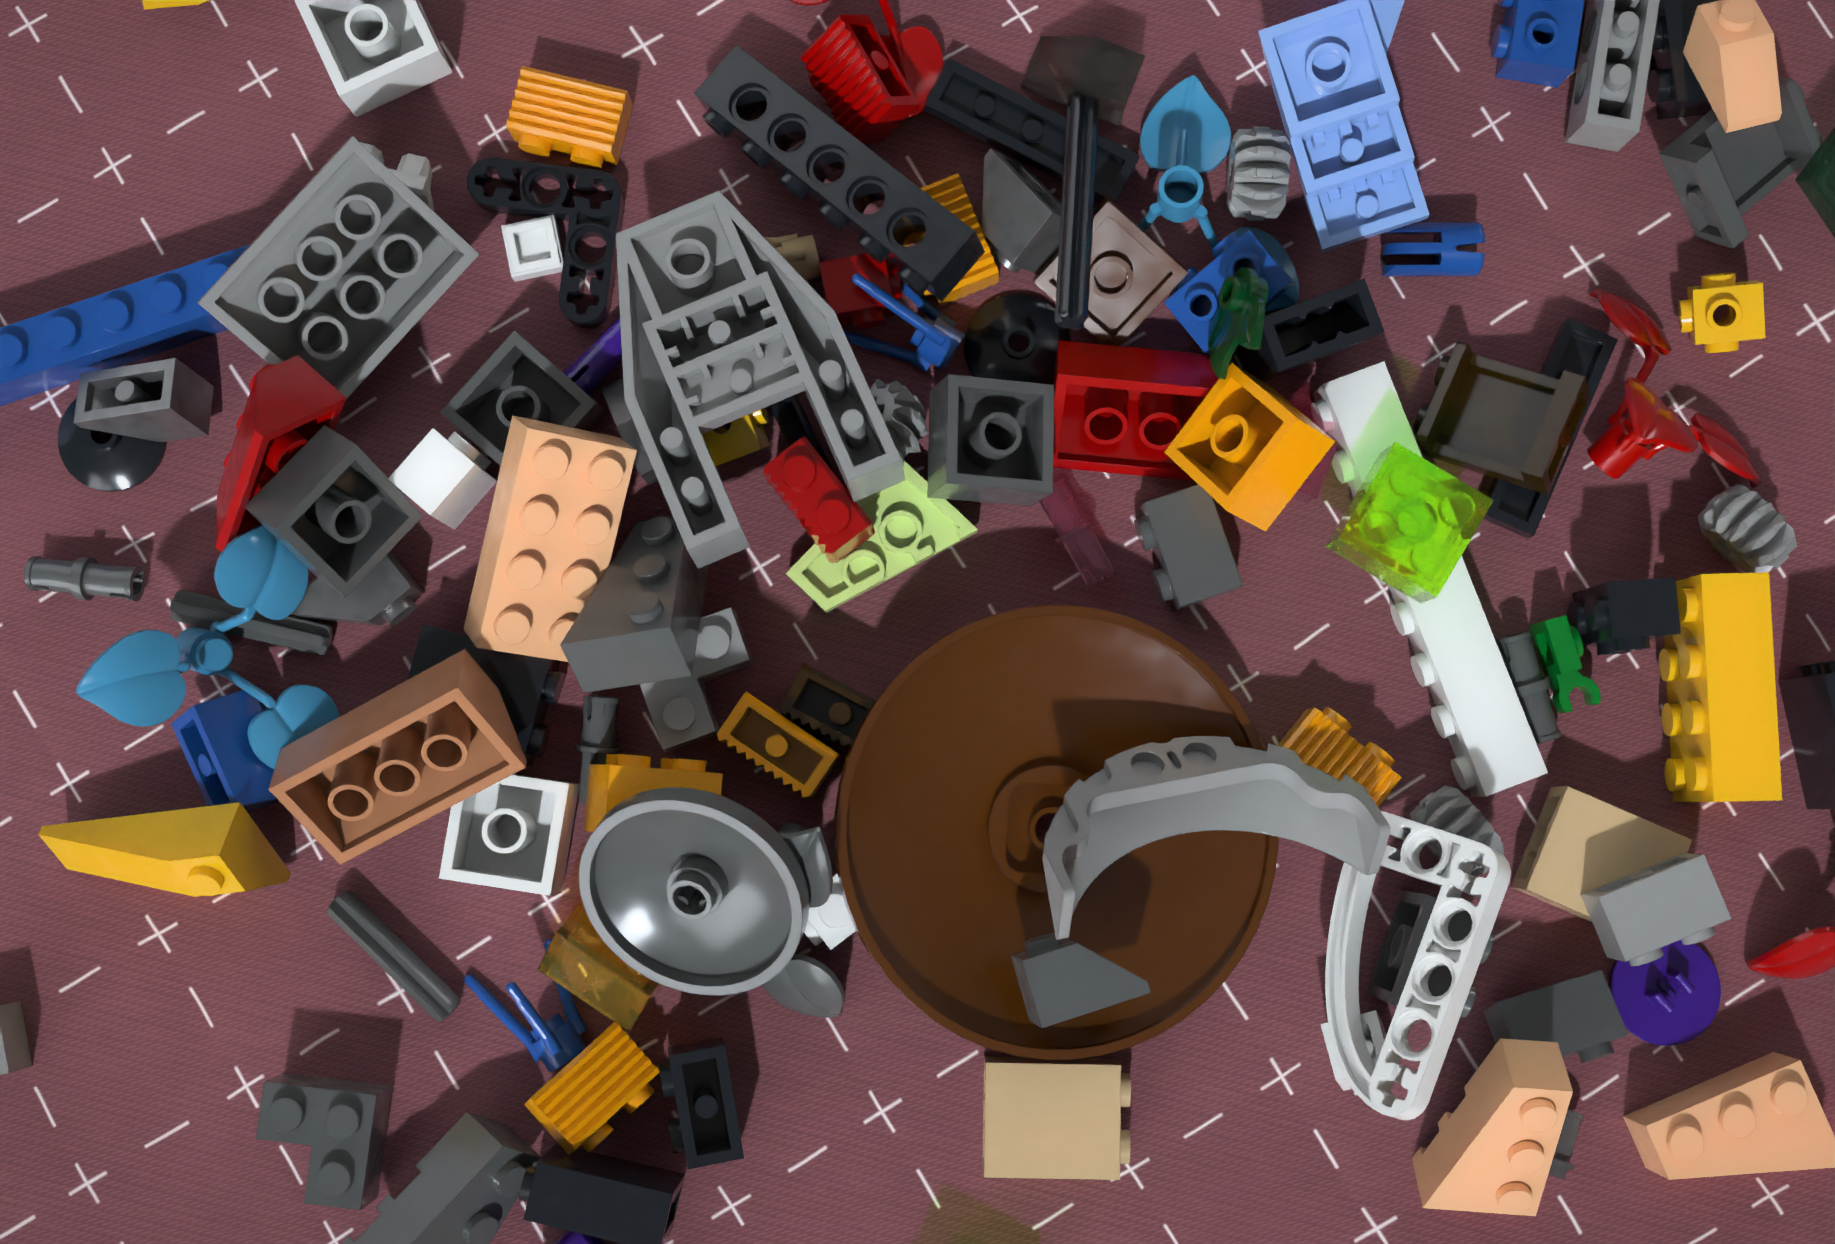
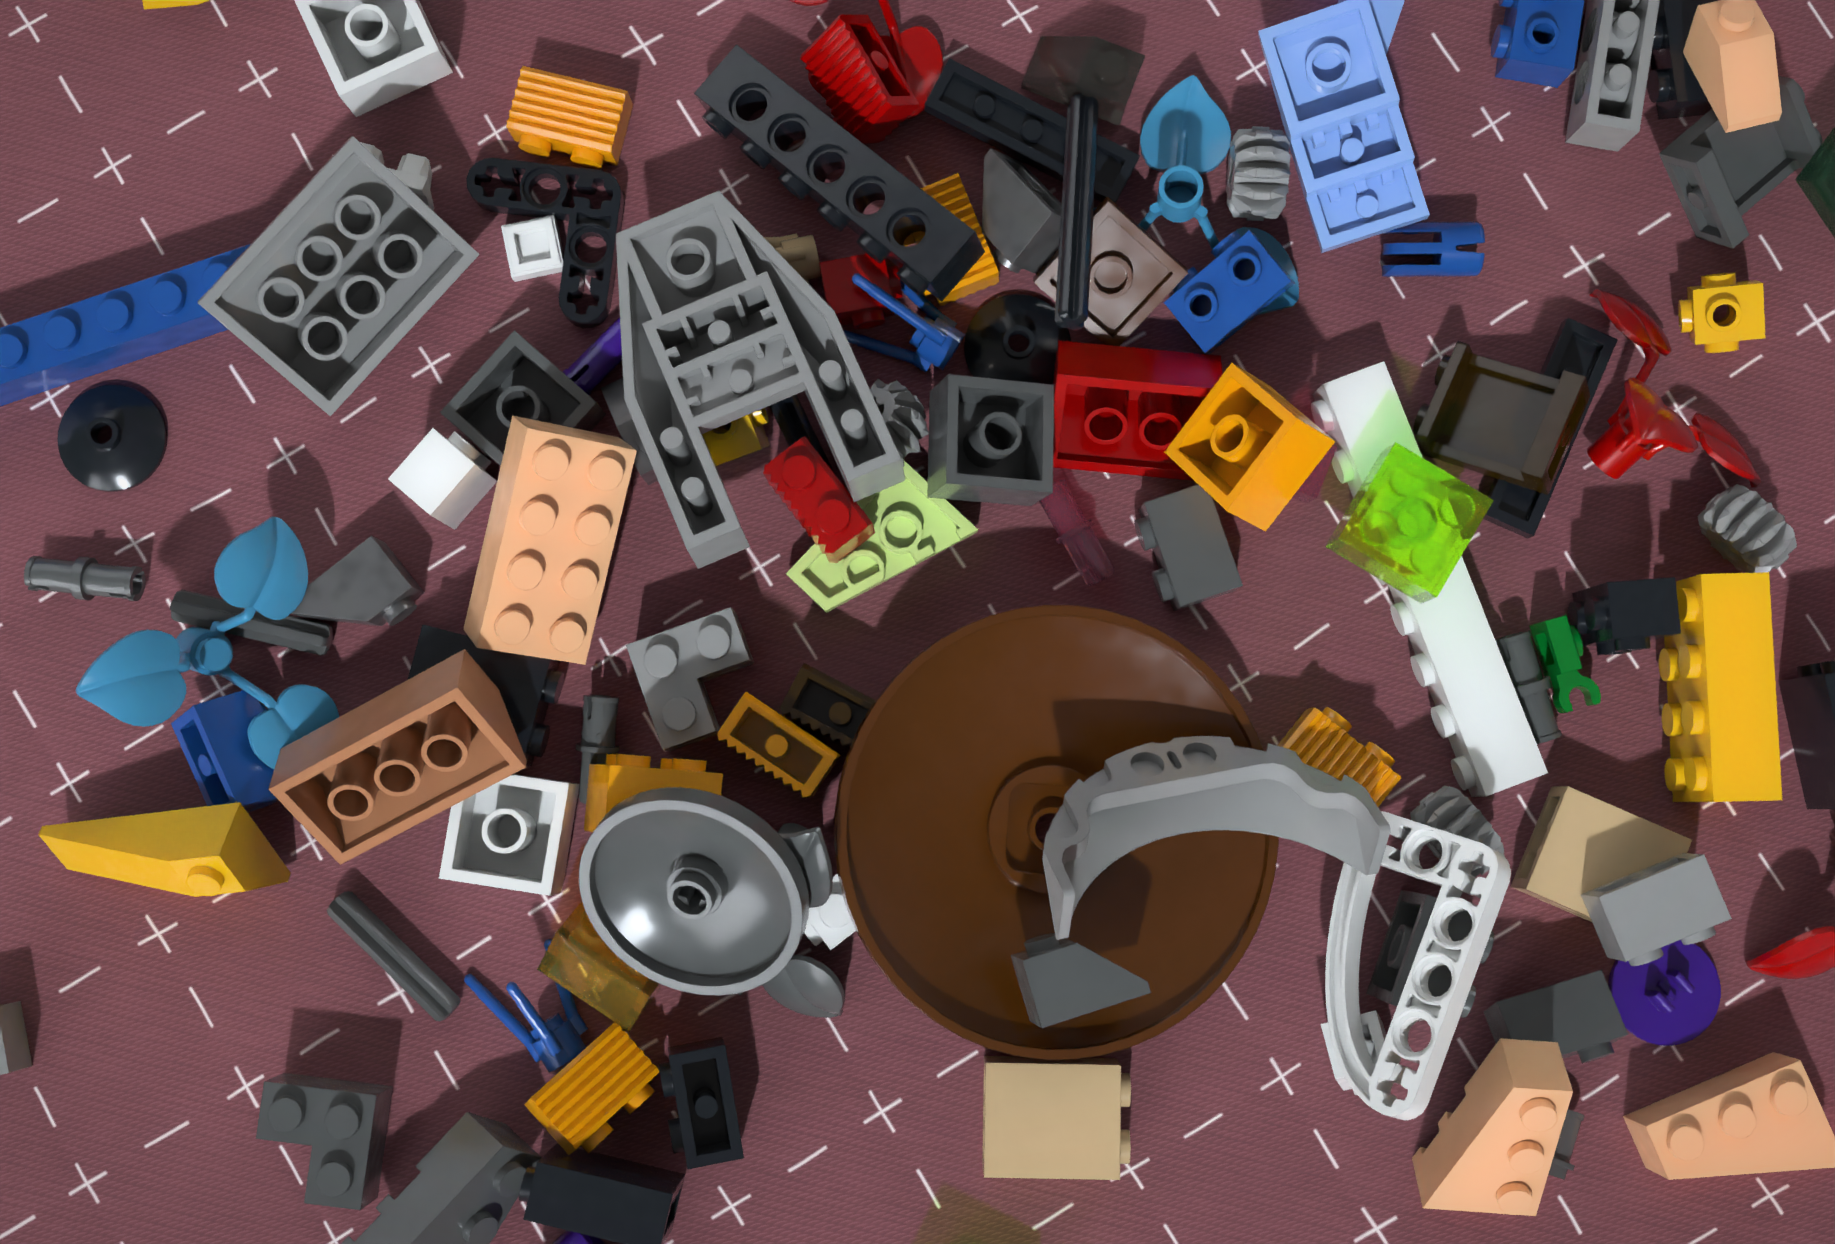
(145, 401): flat silver slope -> none
(280, 416): red slope -> none
(334, 510): dark grey brick -> none
(641, 614): dark grey wedge -> none
(1238, 318): dark green plate -> none
(1313, 331): black brick -> none

